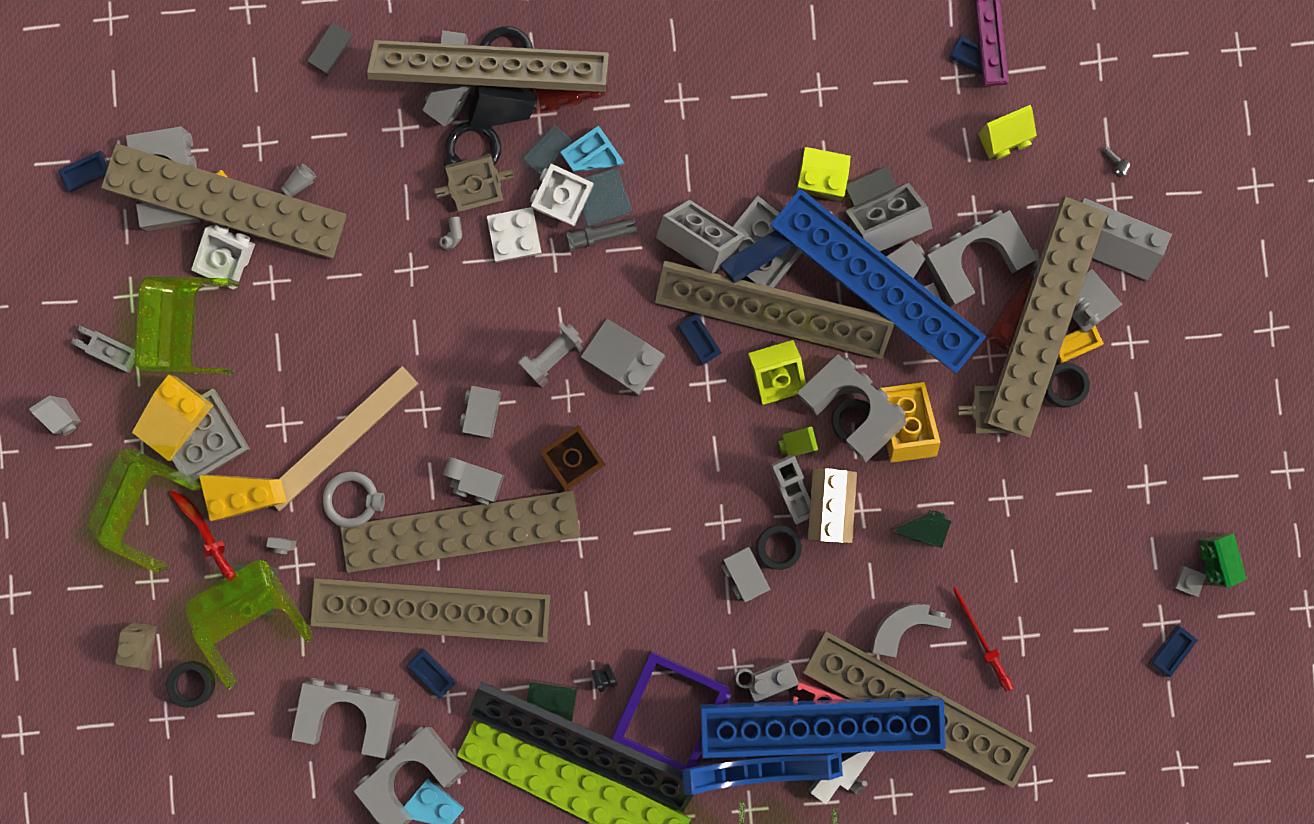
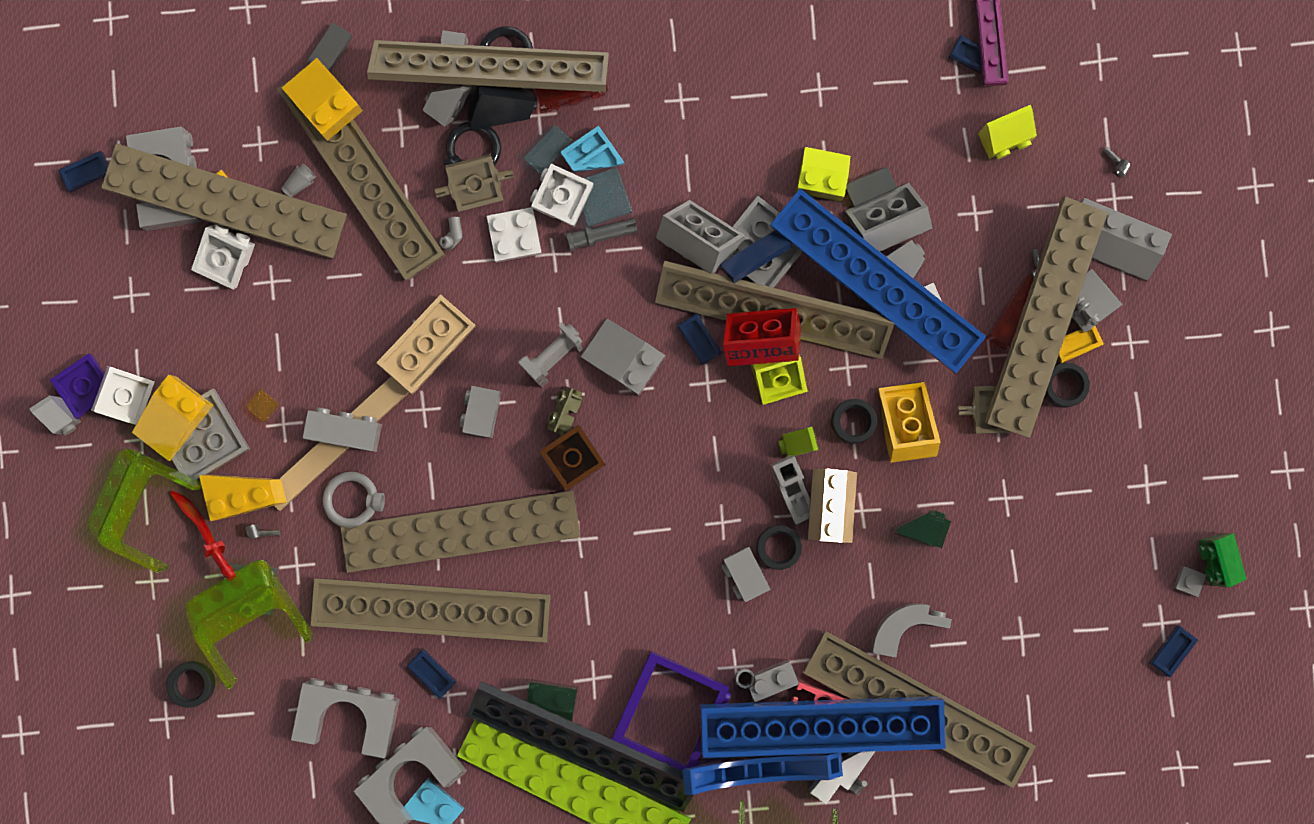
(79, 385): none -> dark purple plate
(107, 349): light grey hinge -> none
(122, 395): none -> white plate
(136, 647): dark tan torso -> none
(167, 324): clear neon green windscreen -> none
(254, 532): none -> flat silver hand
(262, 405): none -> clear yellow tile
(281, 545): light grey plate -> none
(322, 99): none -> yellow slope
(342, 429): none -> light grey brick
(375, 195): none -> dark tan plate
(426, 344): none -> tan plate
(473, 480): light grey hinge -> none
(566, 402): none -> olive hinge
(604, 677): black wheel -> none
(762, 337): none -> red brick
(841, 378): light grey arch -> none
(990, 656): red sword -> none
(1000, 232): light grey arch -> none

